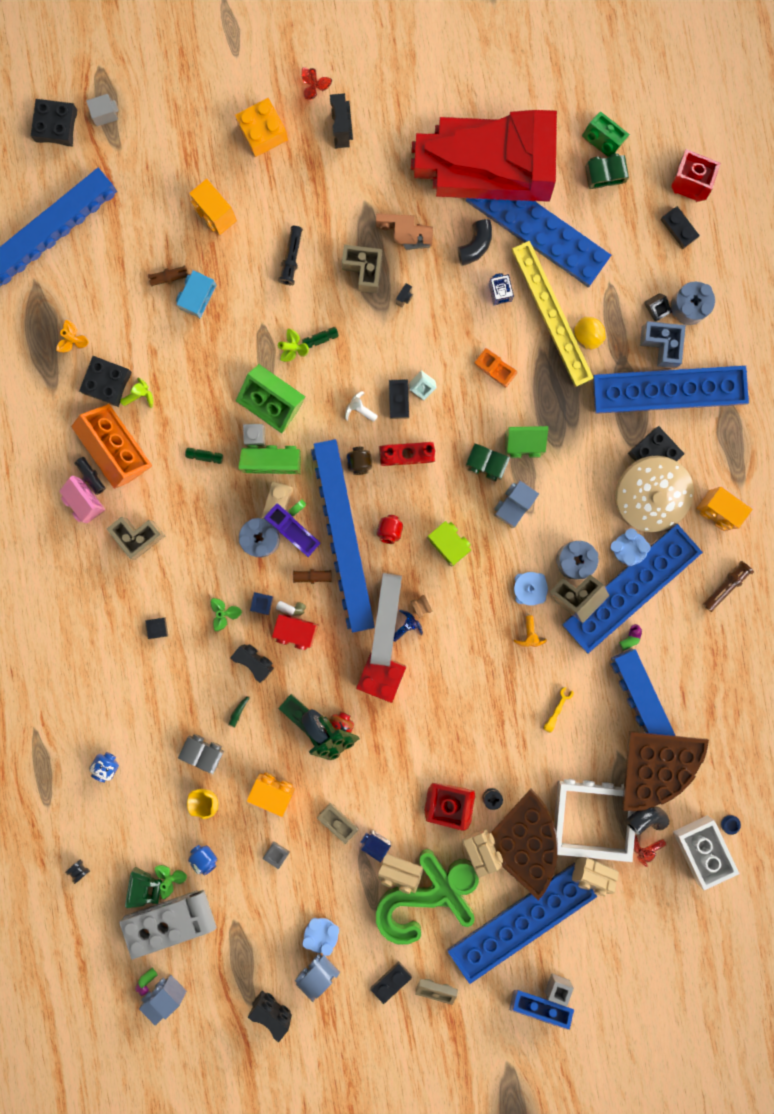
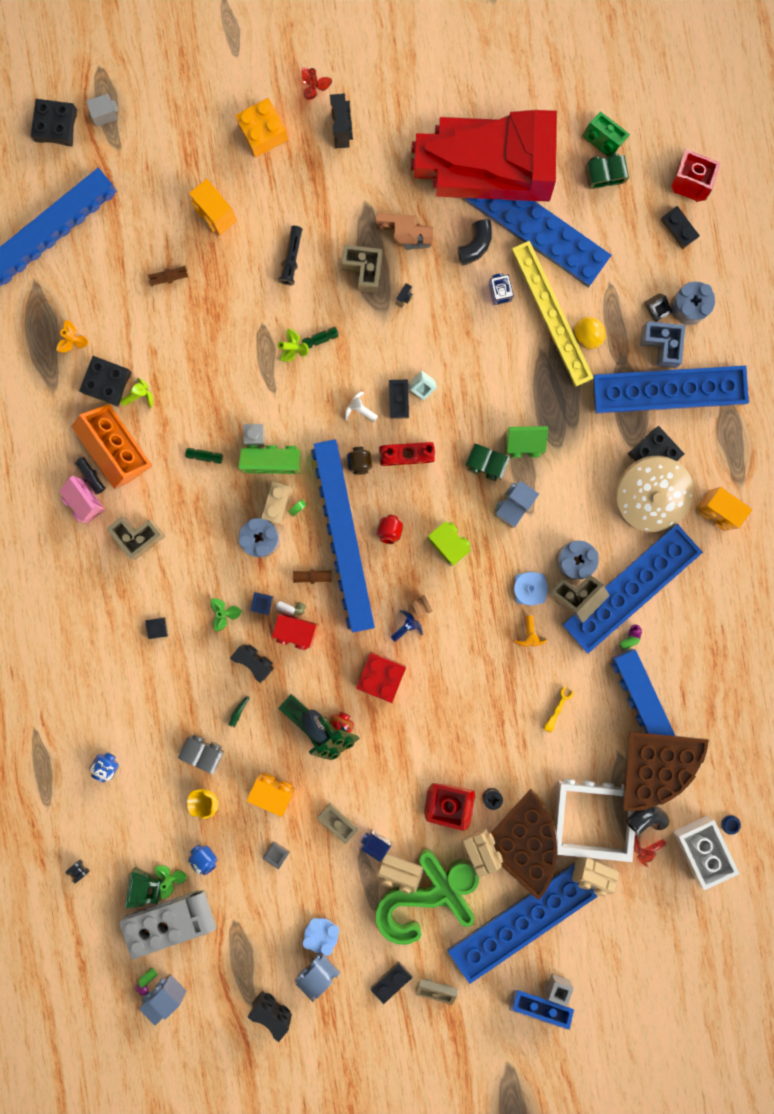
(196, 294): dark azure brick -> none
(270, 398): bright green slope -> none
(292, 530): dark purple arch -> none
(386, 619): light grey beam -> none
(495, 367): orange slope -> none
(630, 547): light blue piece -> none
(733, 578): reddish brown pin -> none

